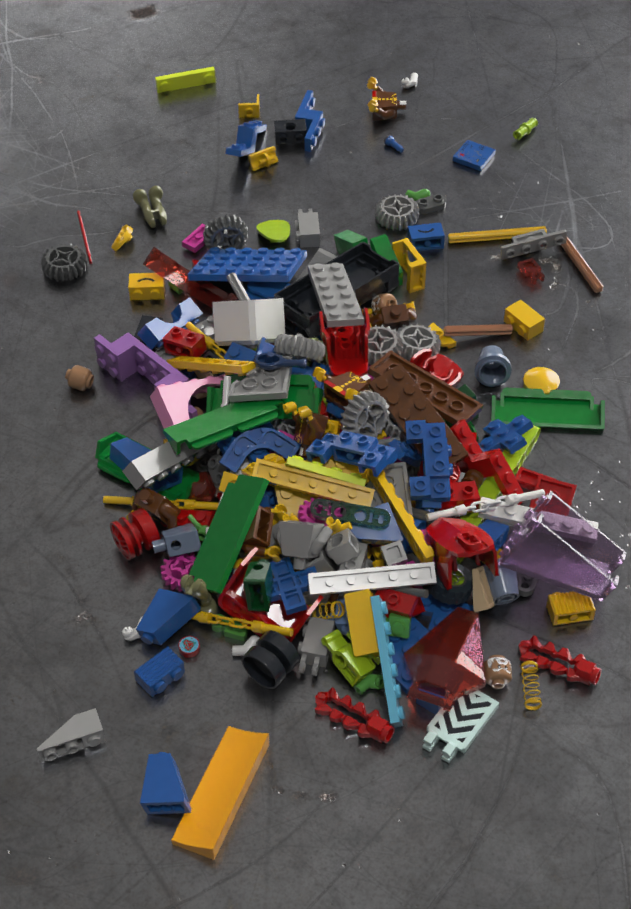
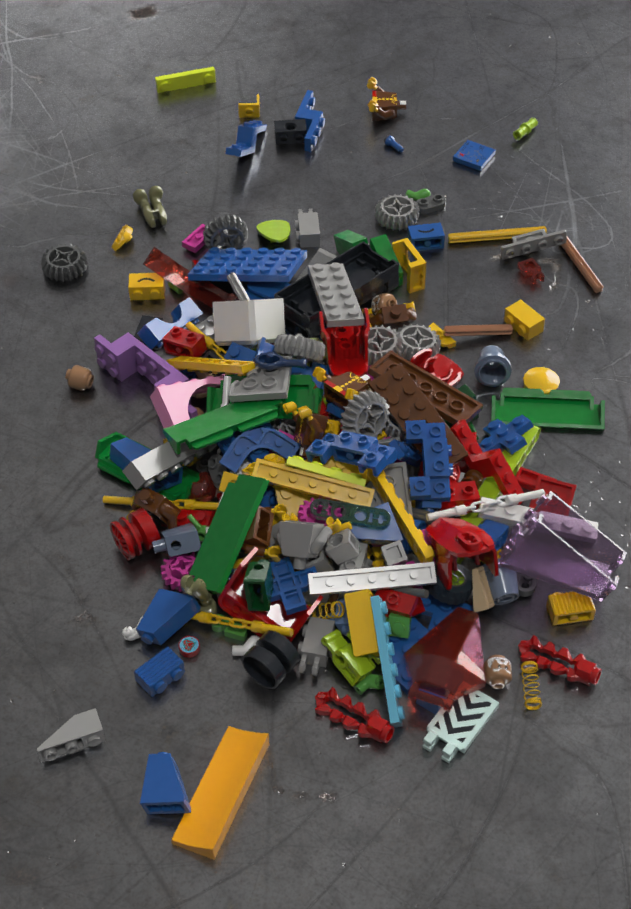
(84, 237): red piece -> none
(263, 158): yellow hips -> none
(409, 83): white arm -> none

